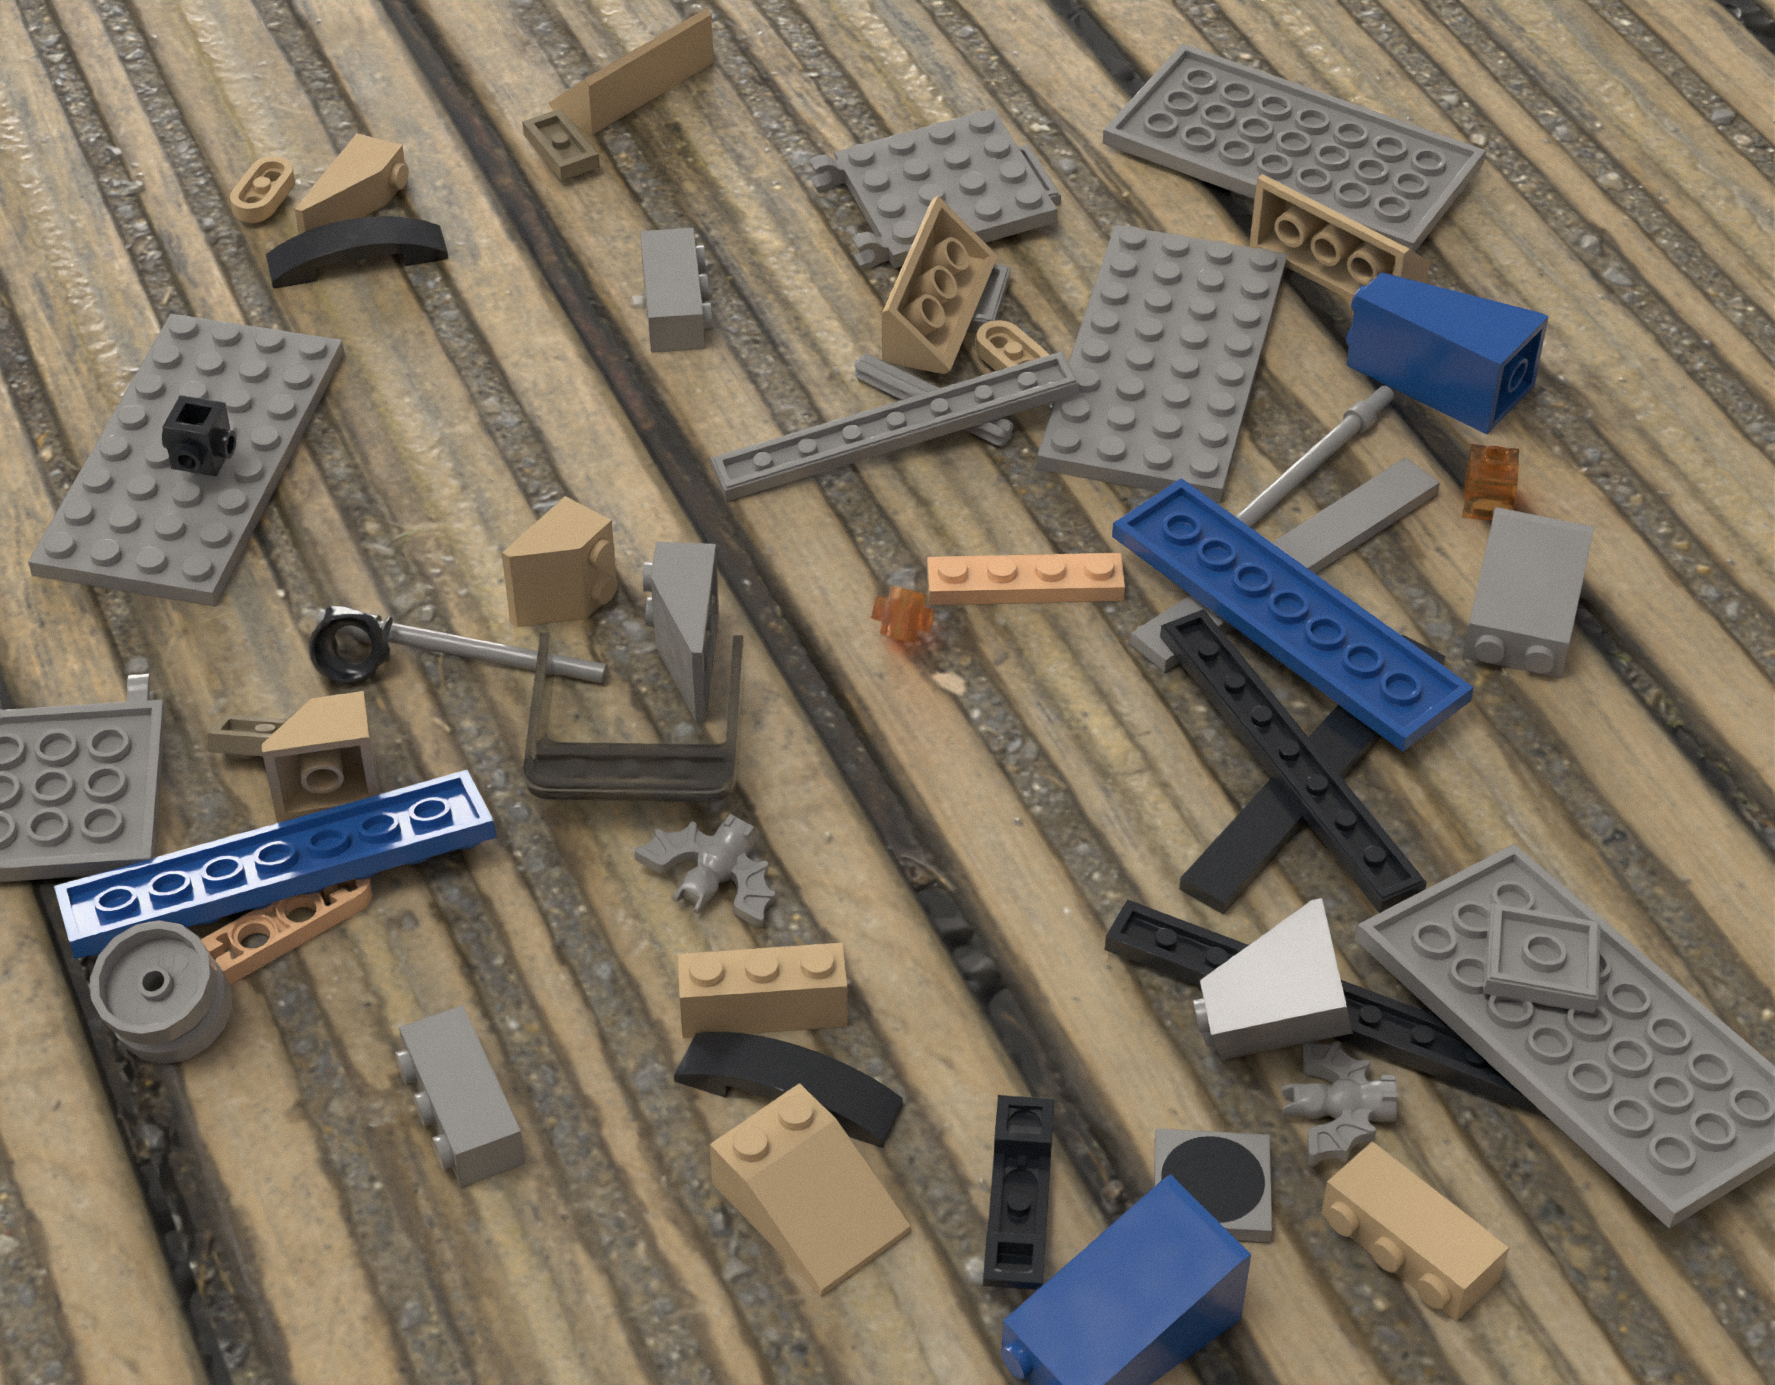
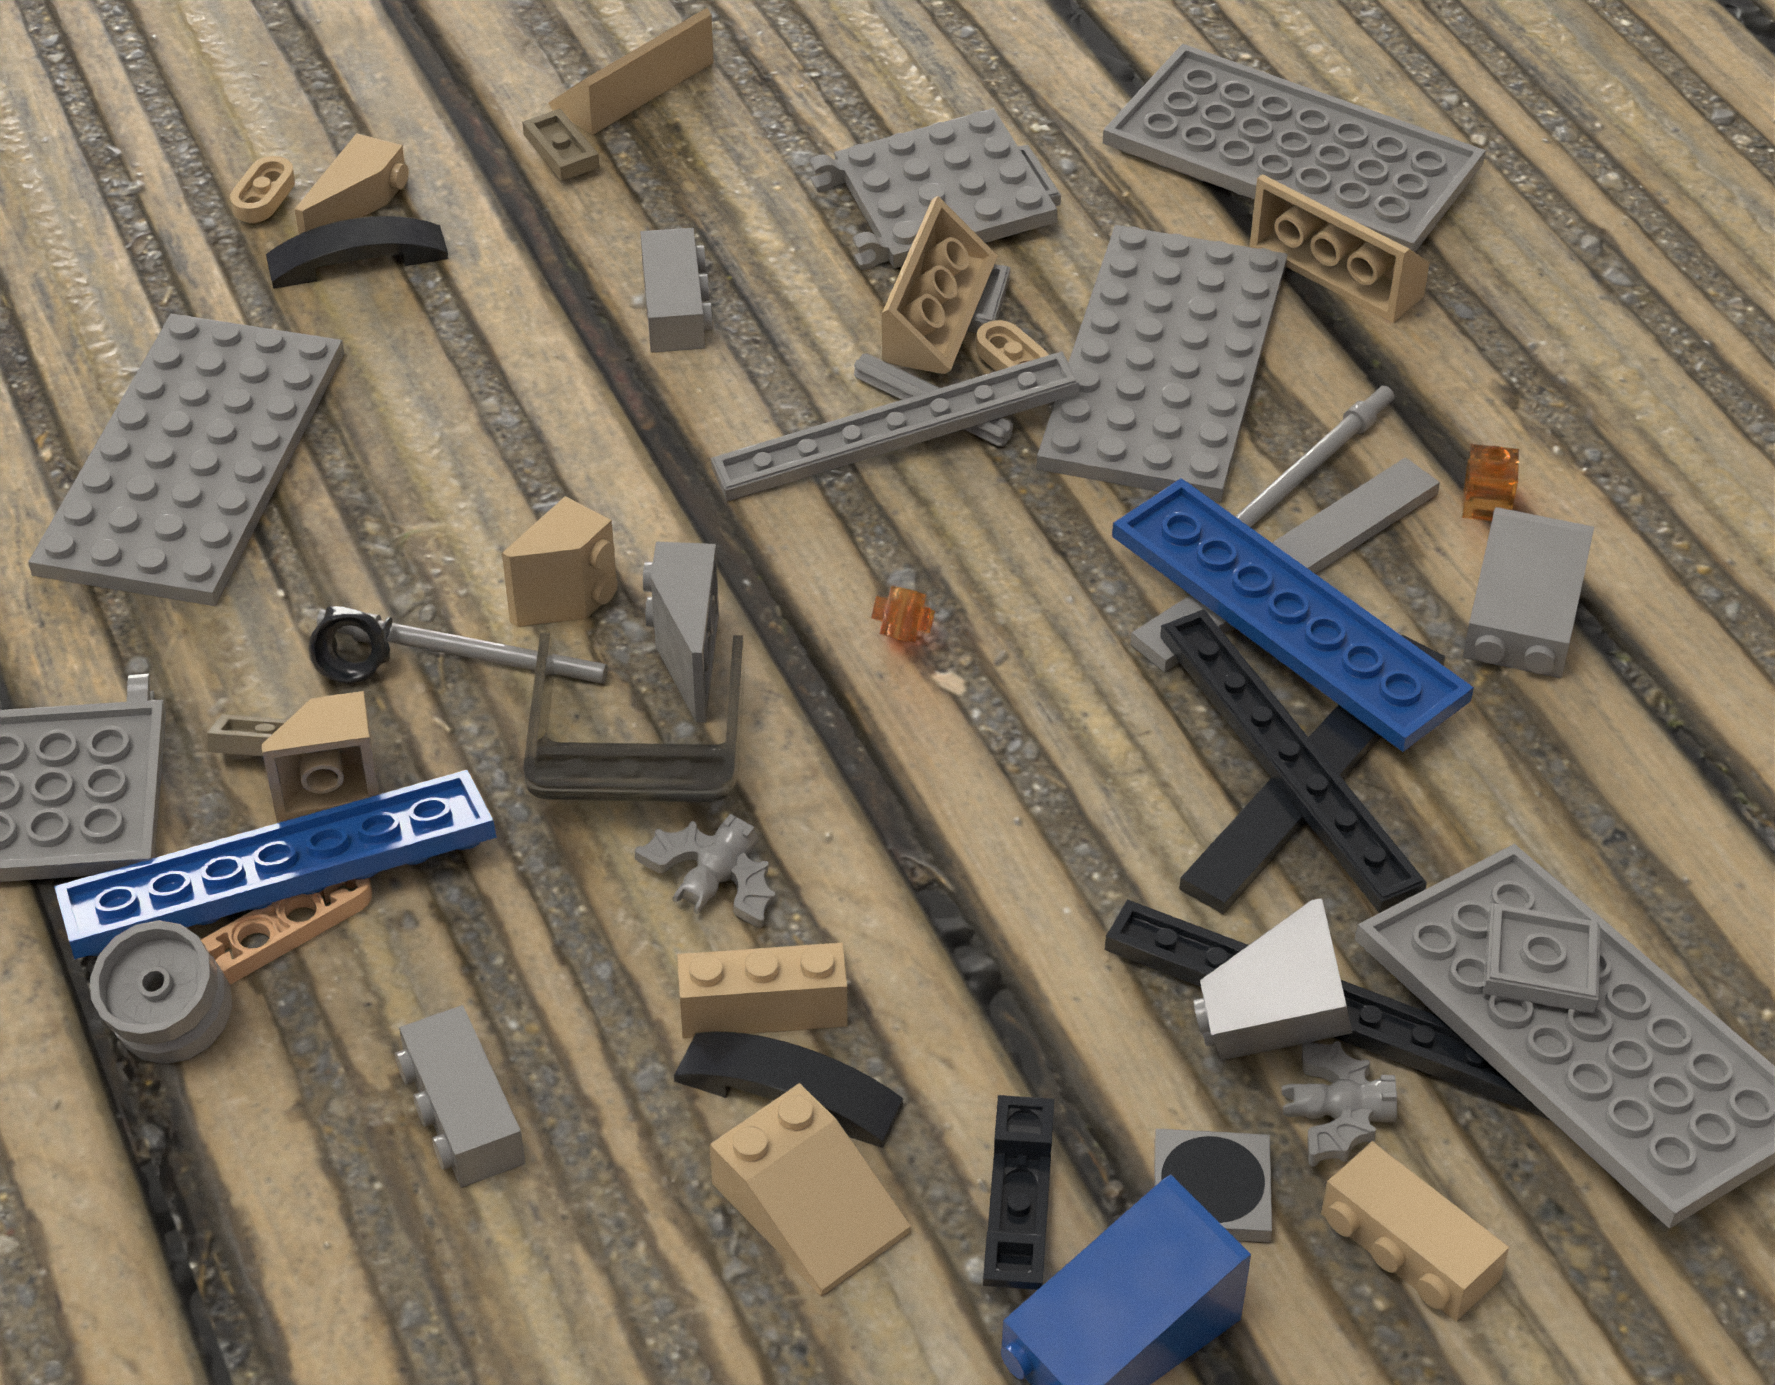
(198, 435): black brick -> none
(1025, 578): light nougat plate -> none
(1446, 347): blue slope -> none

